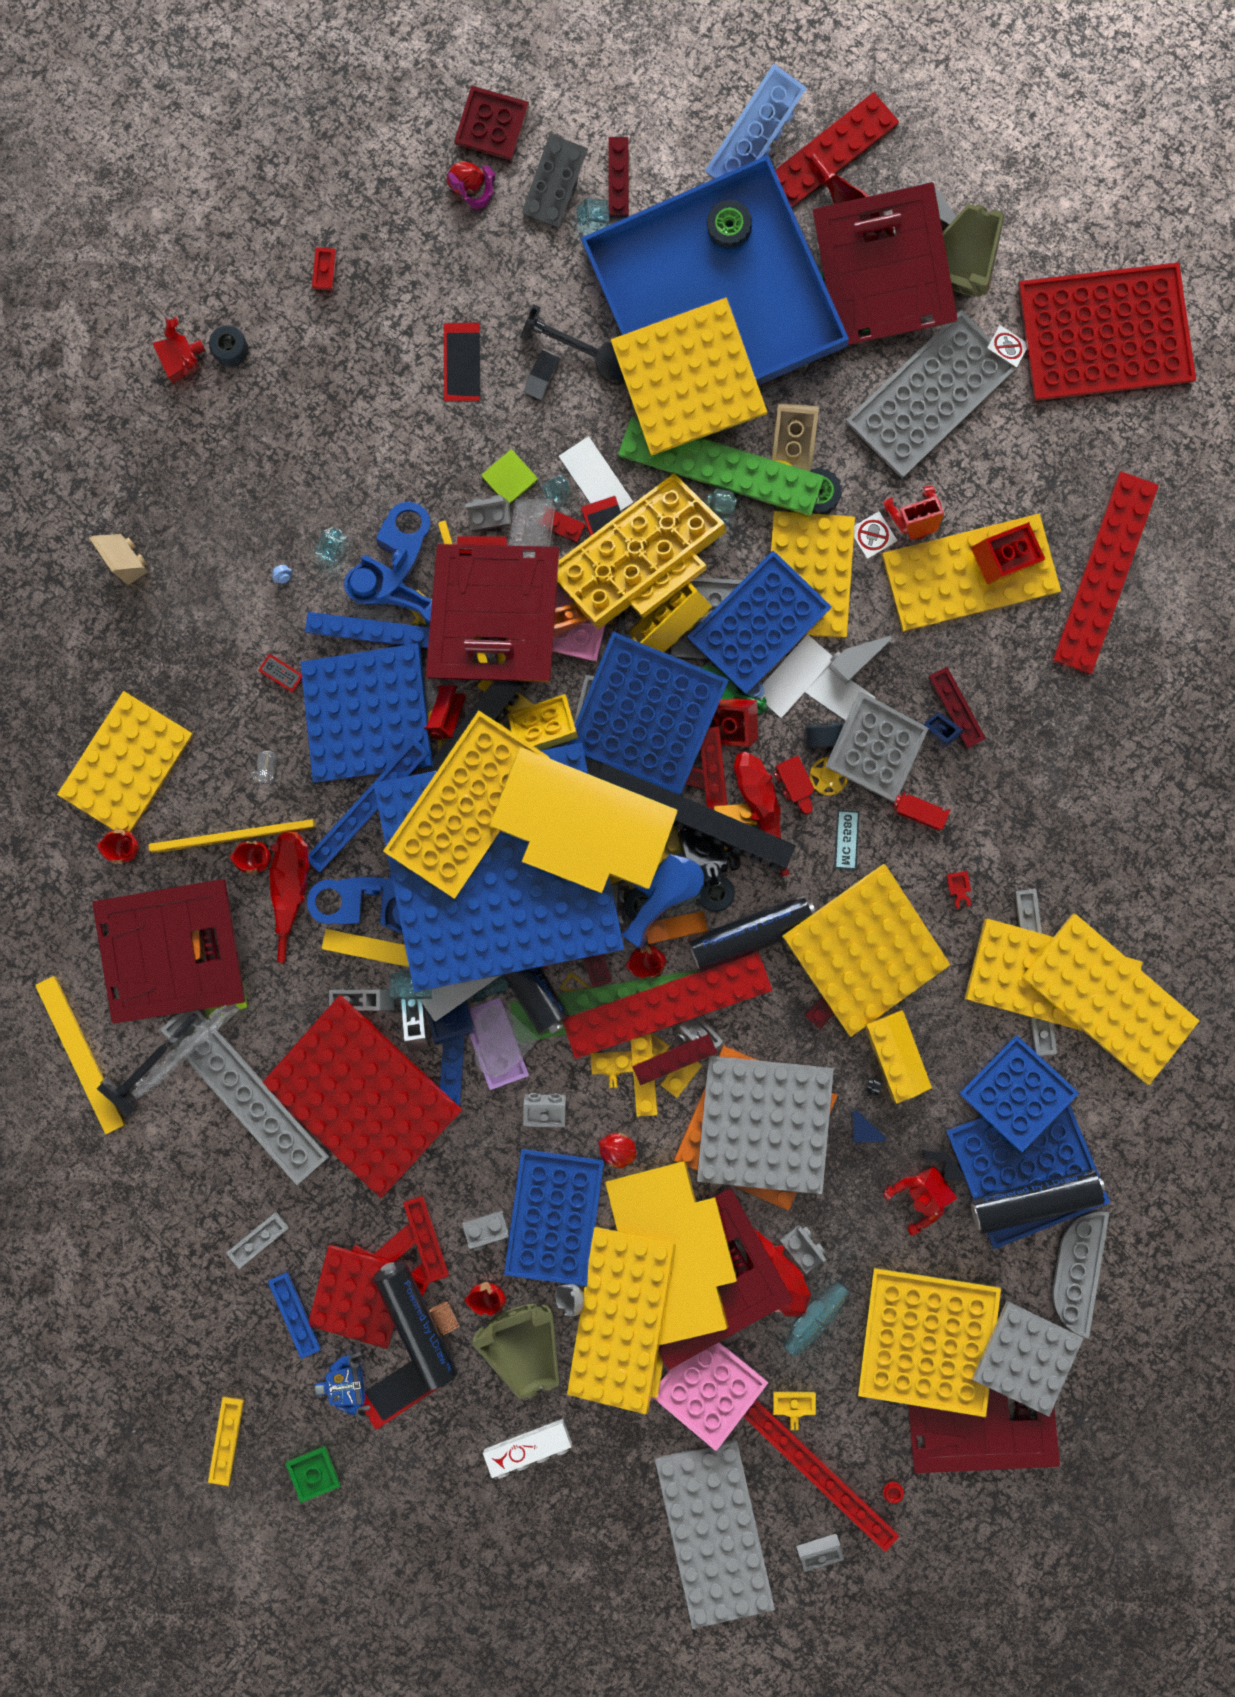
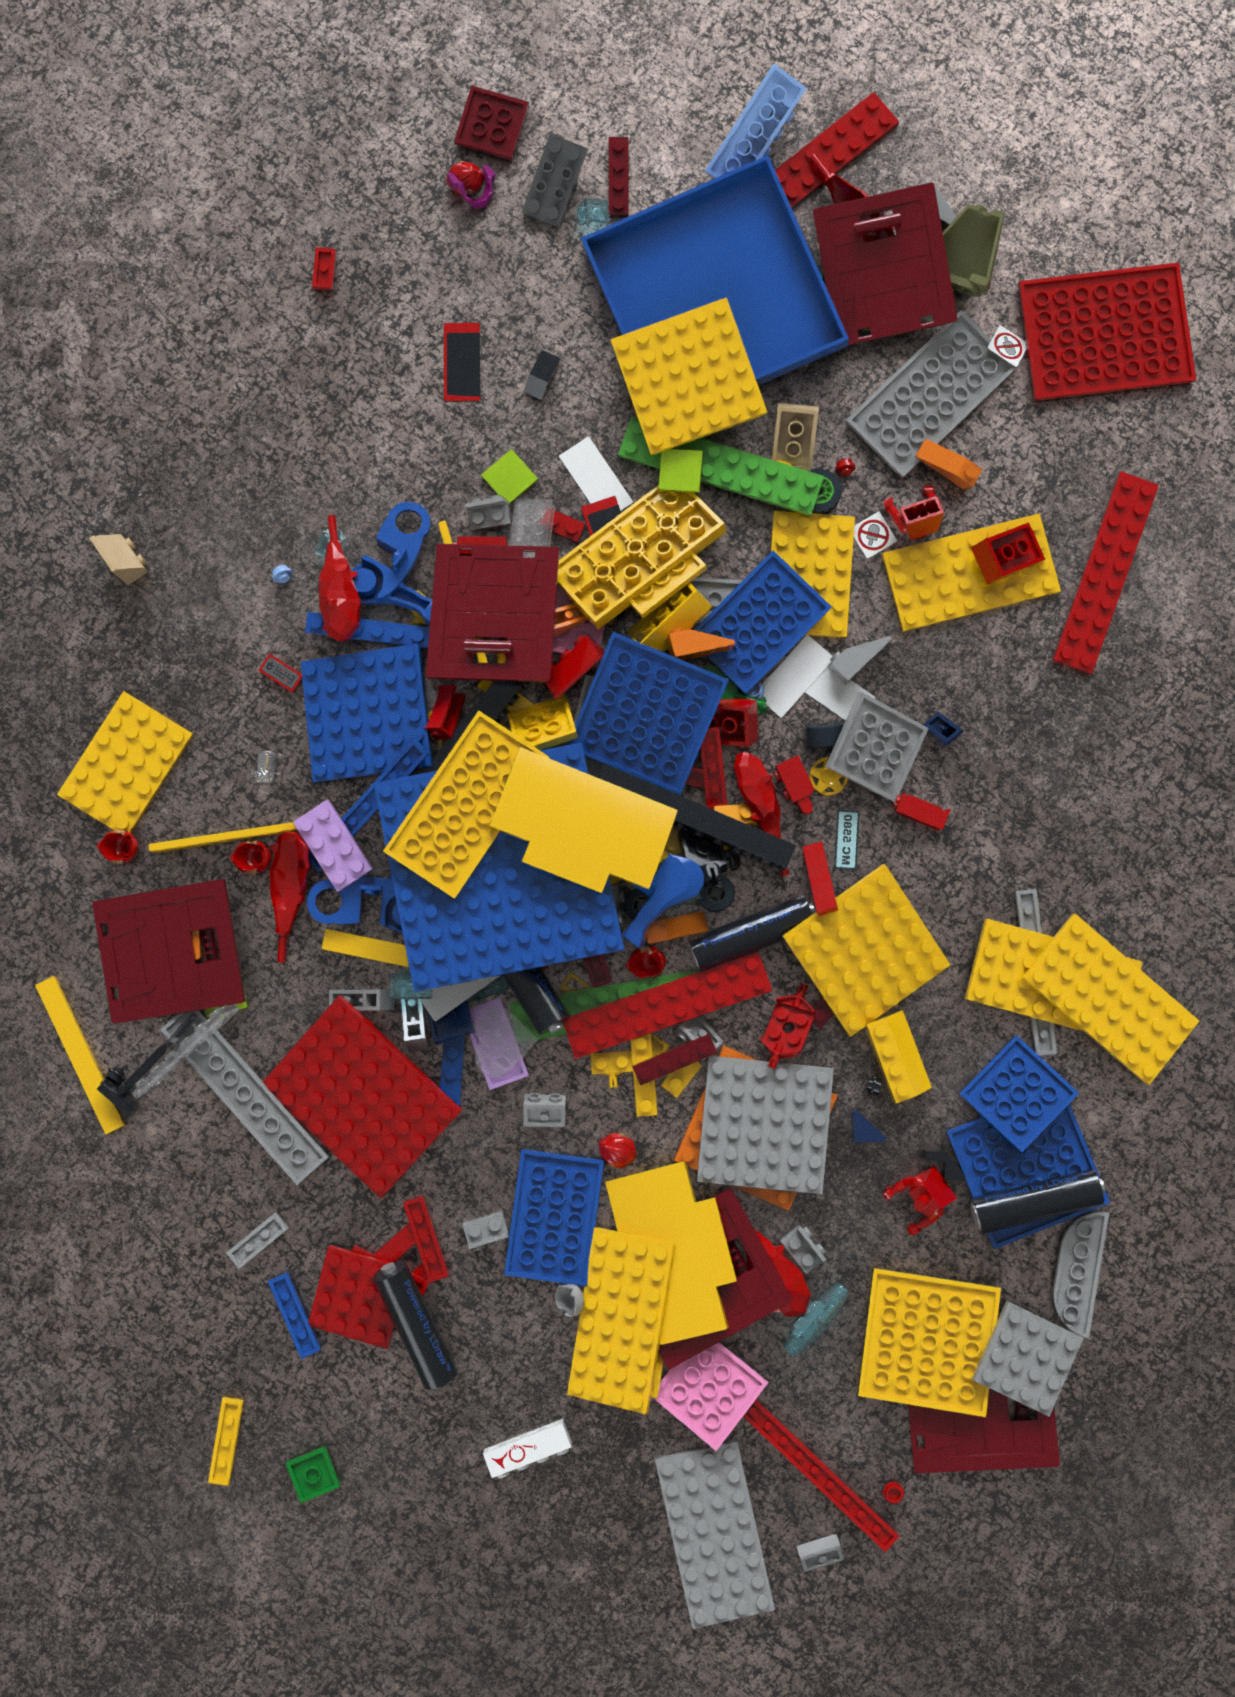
(115, 1075): none -> black plate
(176, 352): red torso -> none
(224, 339): black wheel -> none
(333, 845): none -> lavender plate
(337, 590): none -> red piece
(345, 1386): torso -> none
(394, 1395): black sticker -> none
(444, 1318): nougat piece -> none
(486, 1299): red hair -> none
(521, 1349): olive cone -> none
(556, 487): clear light blue piece -> none
(574, 664): none -> red slope
(605, 357): black piece -> none
(680, 470): none -> lime tile
(694, 644): none -> orange slope
(722, 502): clear light blue head -> none
(723, 214): black wheel -> none
(788, 1010): none -> red plate
(794, 1405): yellow plate -> none
(820, 878): none -> red tile
(845, 467): none -> red plate
(949, 464): none -> orange slope
(956, 707): dark red plate -> none
(959, 884): red plate -> none

